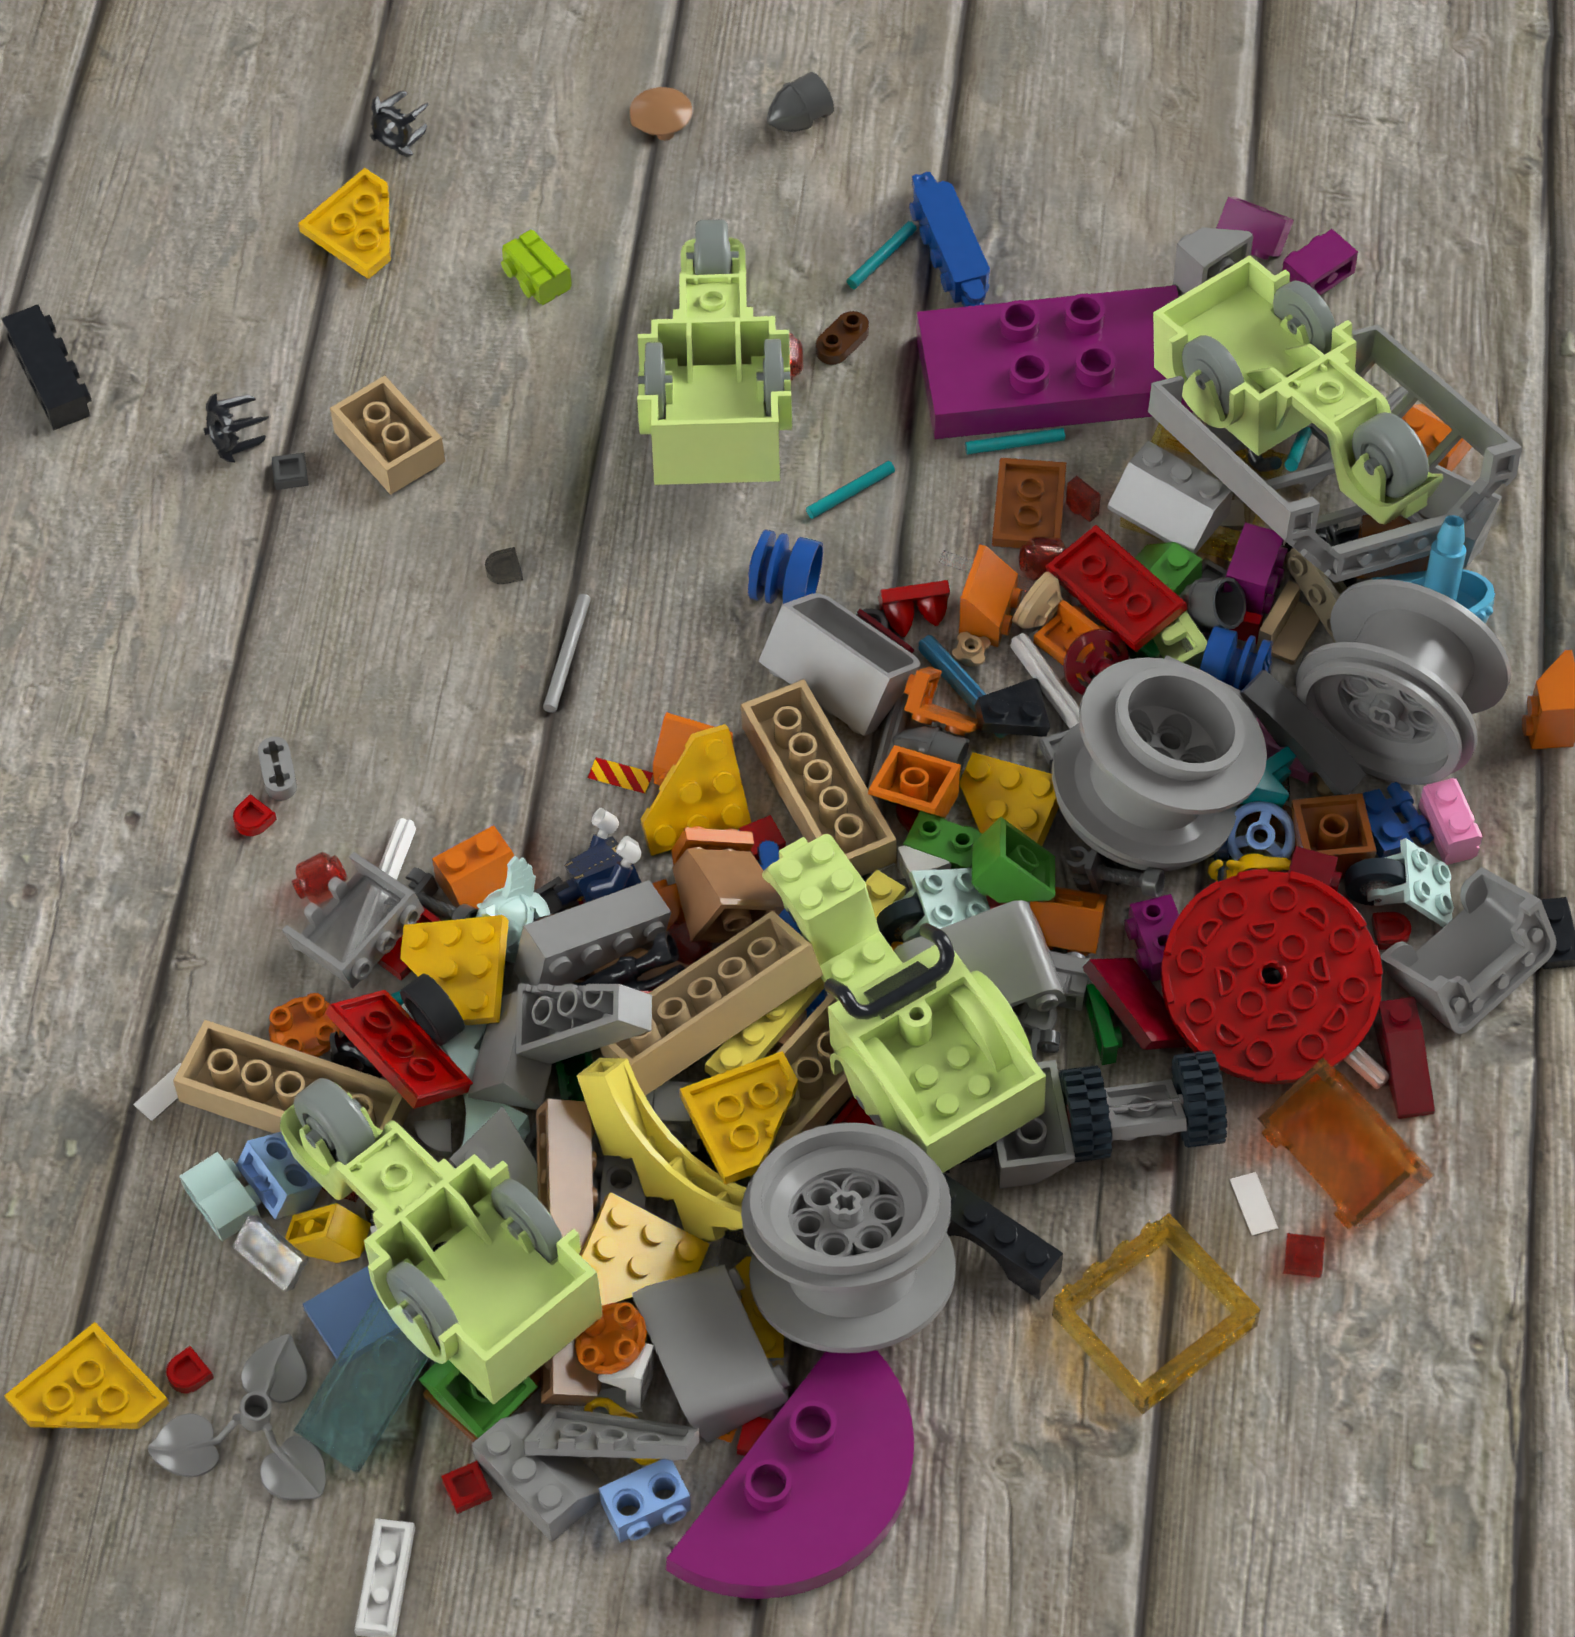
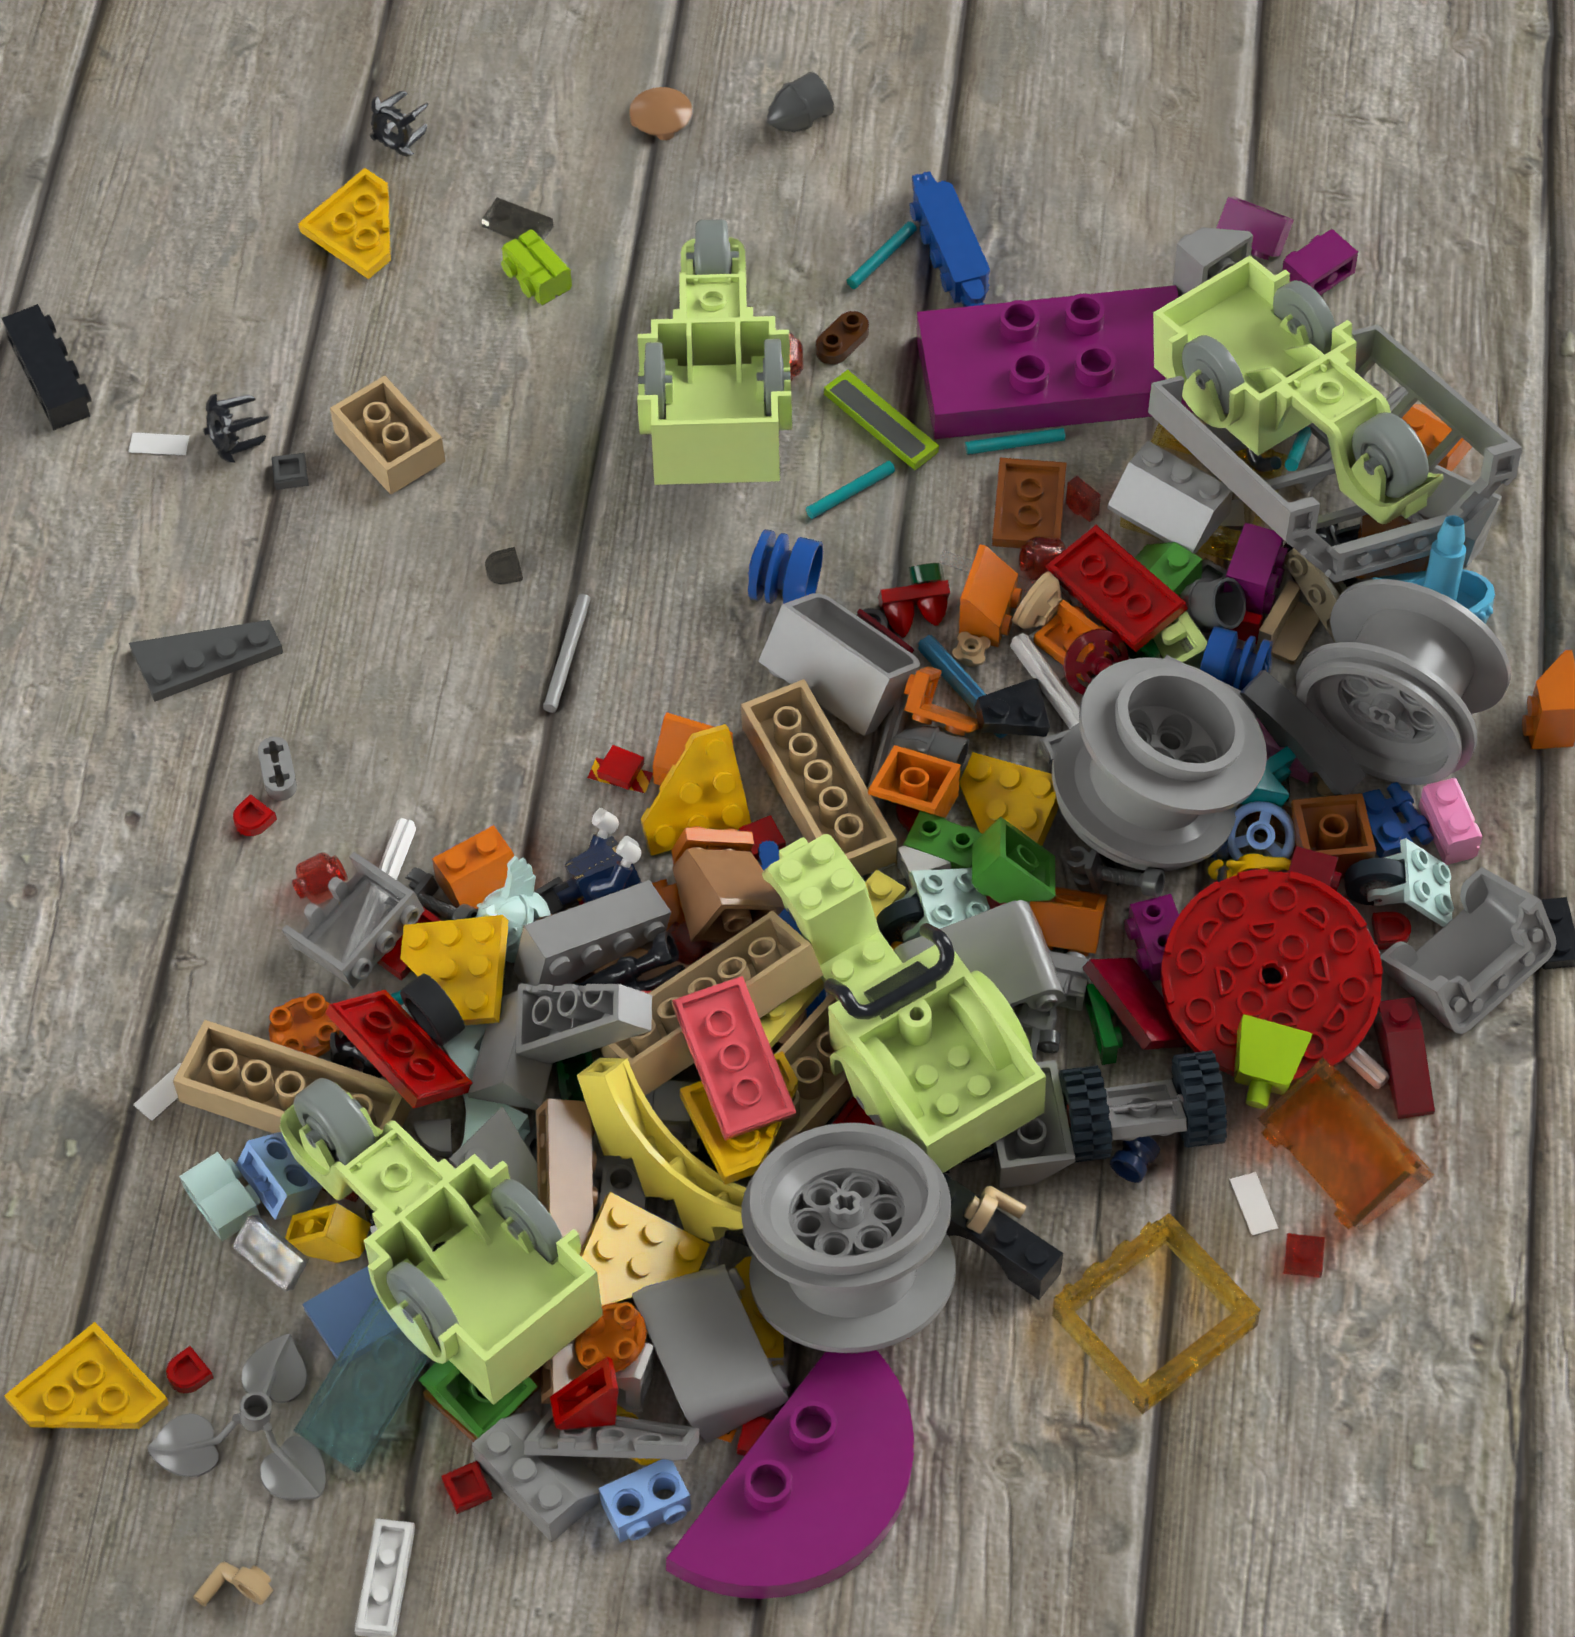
(159, 443): none -> white sticker
(197, 657): none -> dark grey wing
(250, 1582): none -> tan plate
(515, 220): none -> clear smoke plate
(587, 1399): none -> red slope
(620, 767): none -> red tile
(733, 1058): none -> coral tile
(881, 420): none -> tile
(926, 573): none -> dark green beam
(981, 1210): none -> tan plate
(1134, 1157): none -> dark blue wheel
(1267, 1058): none -> lime torso

